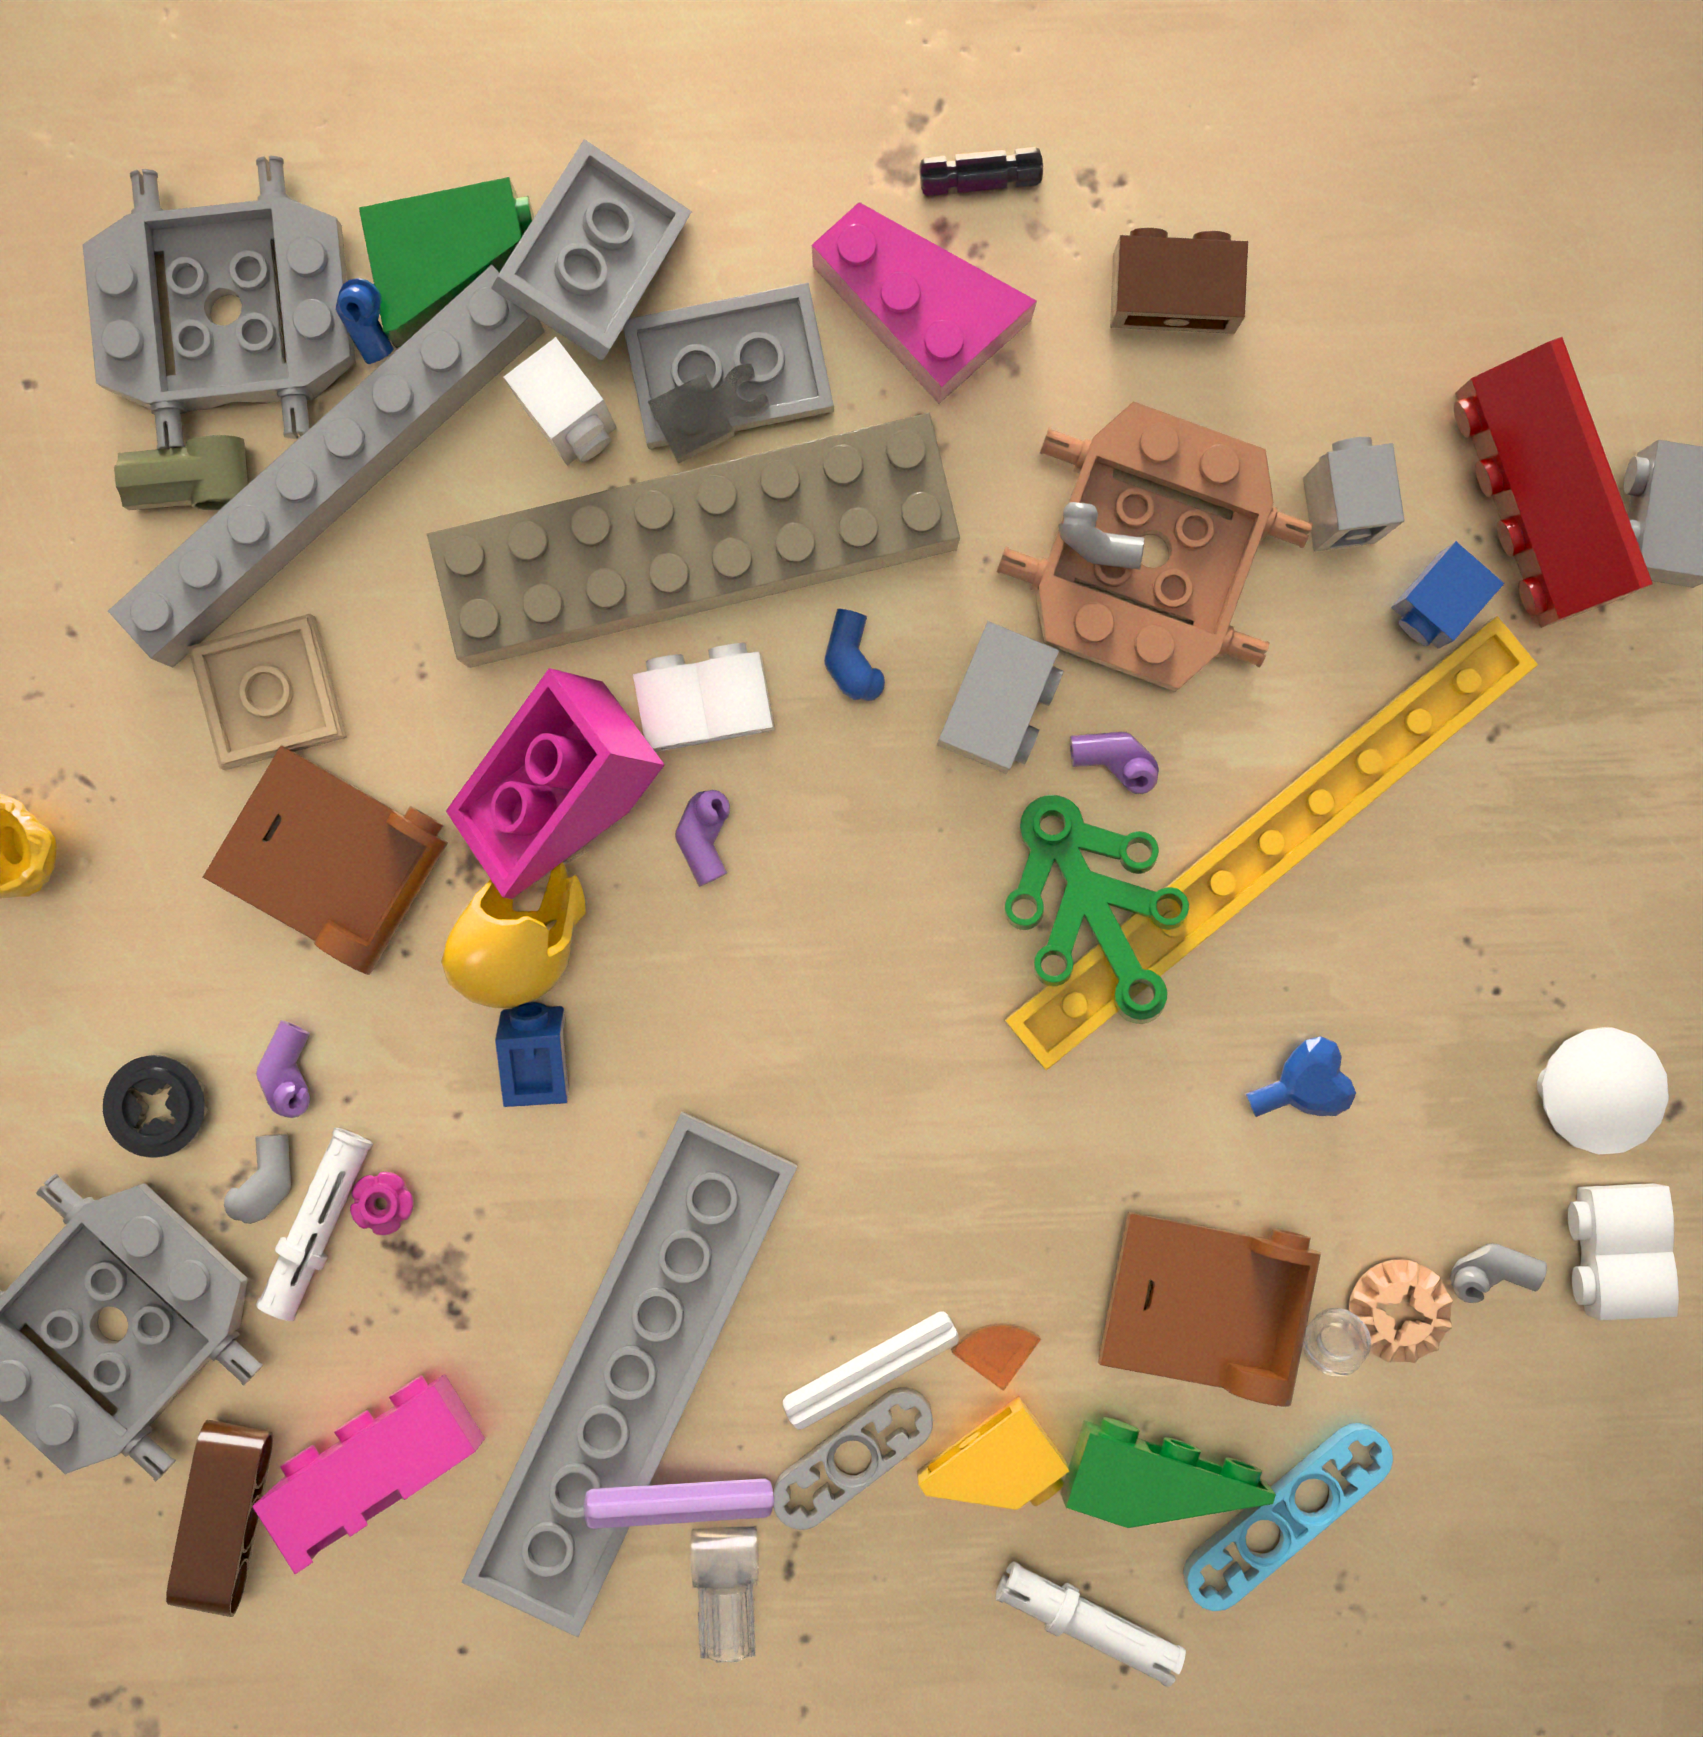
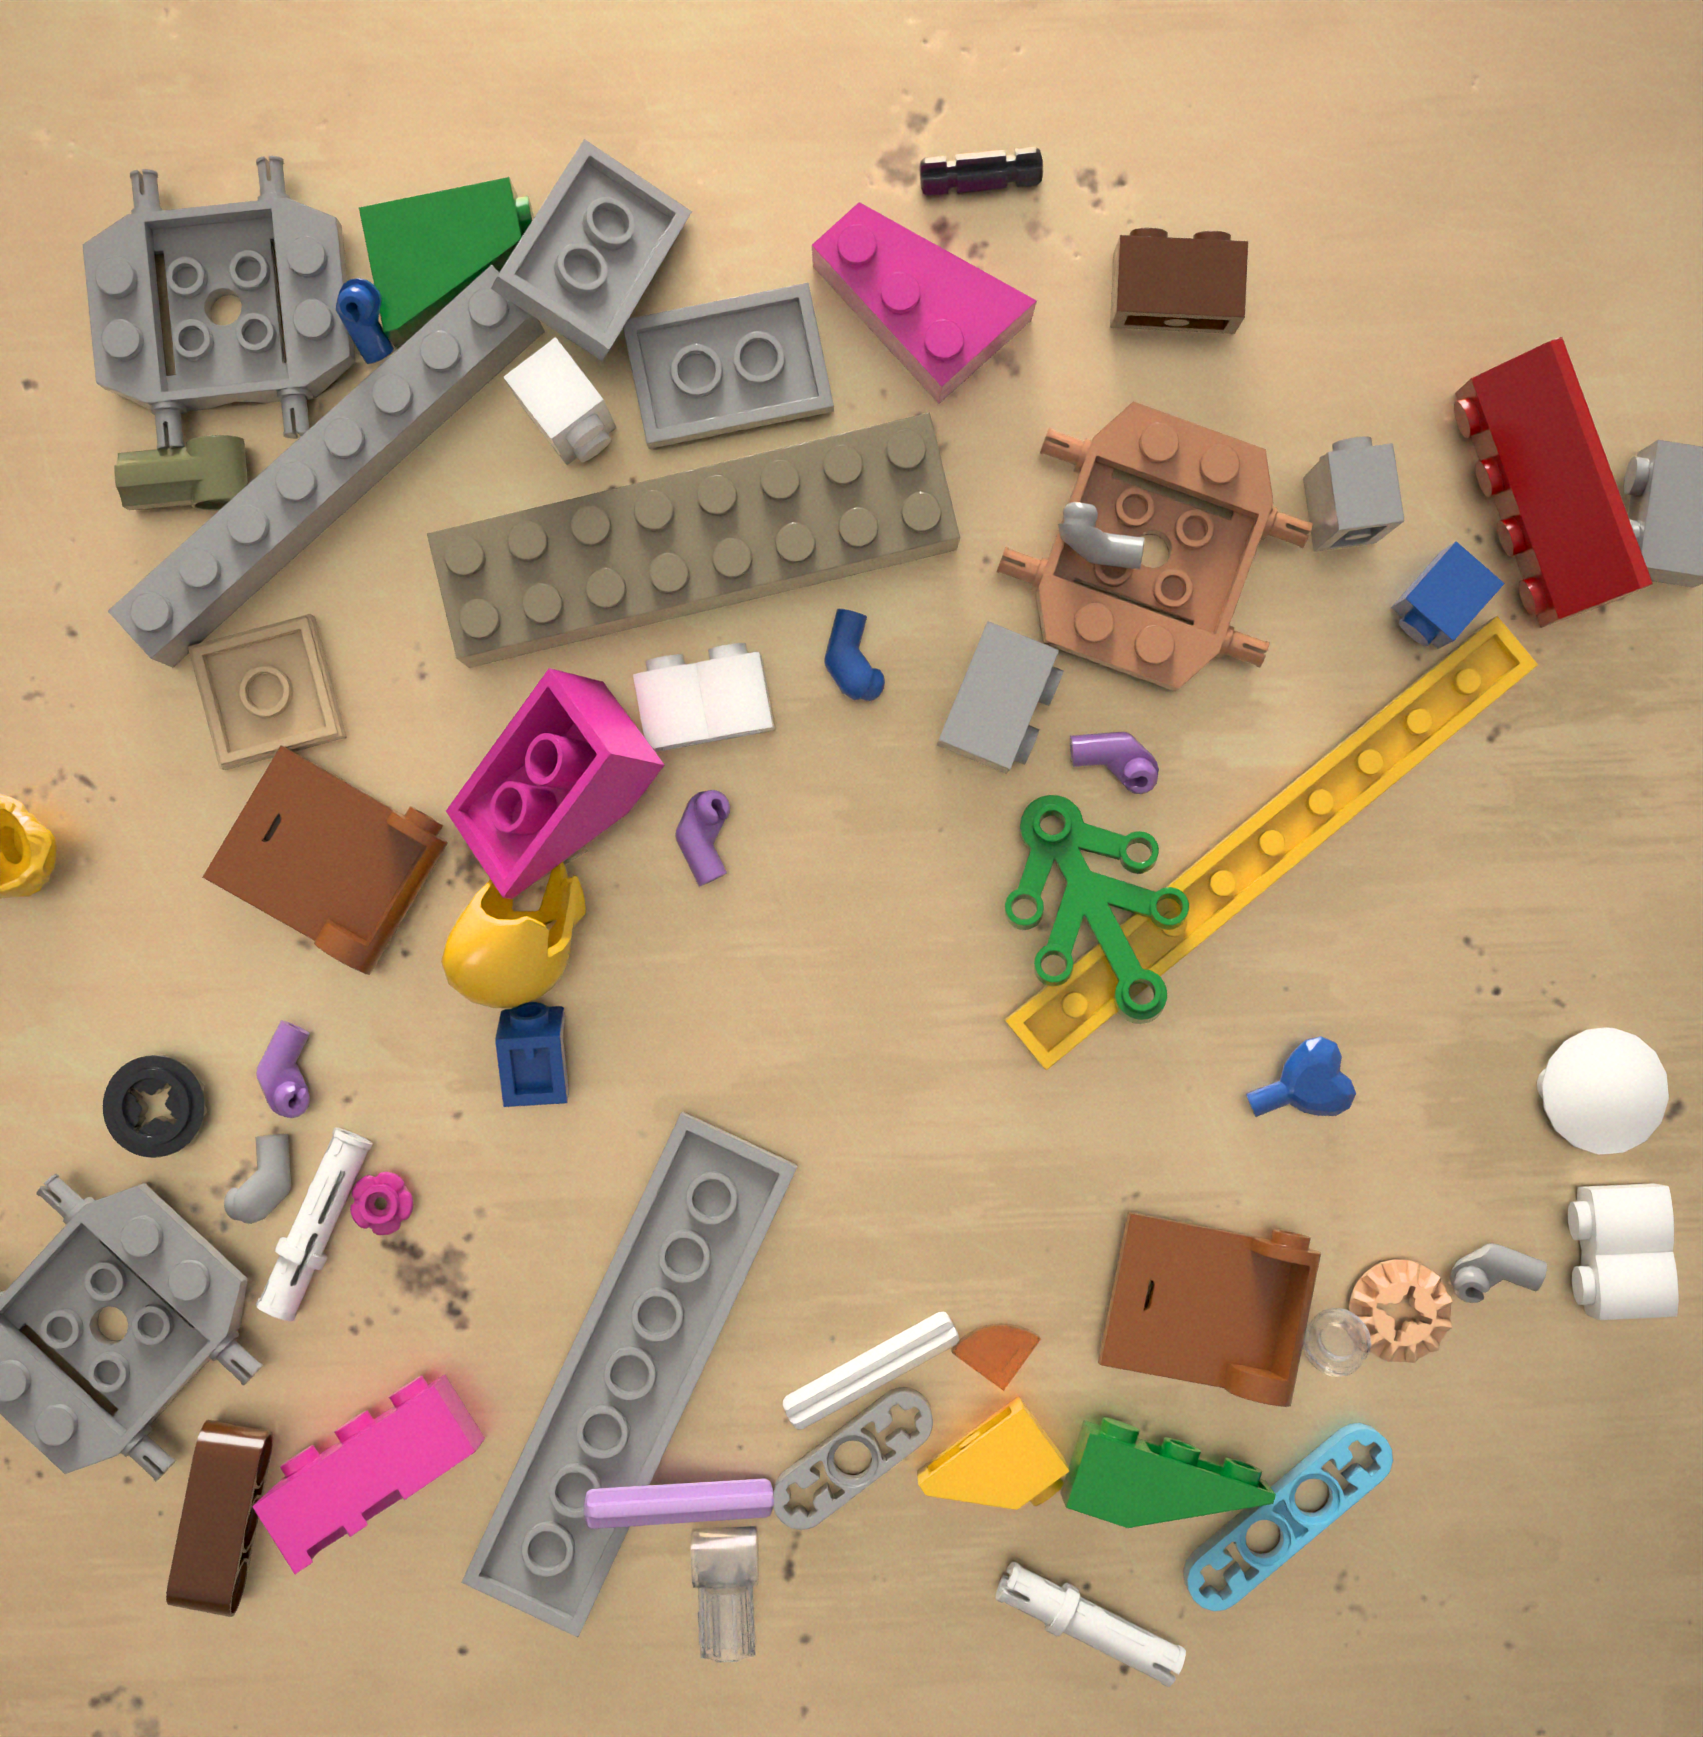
(697, 416): clear smoke plate -> none

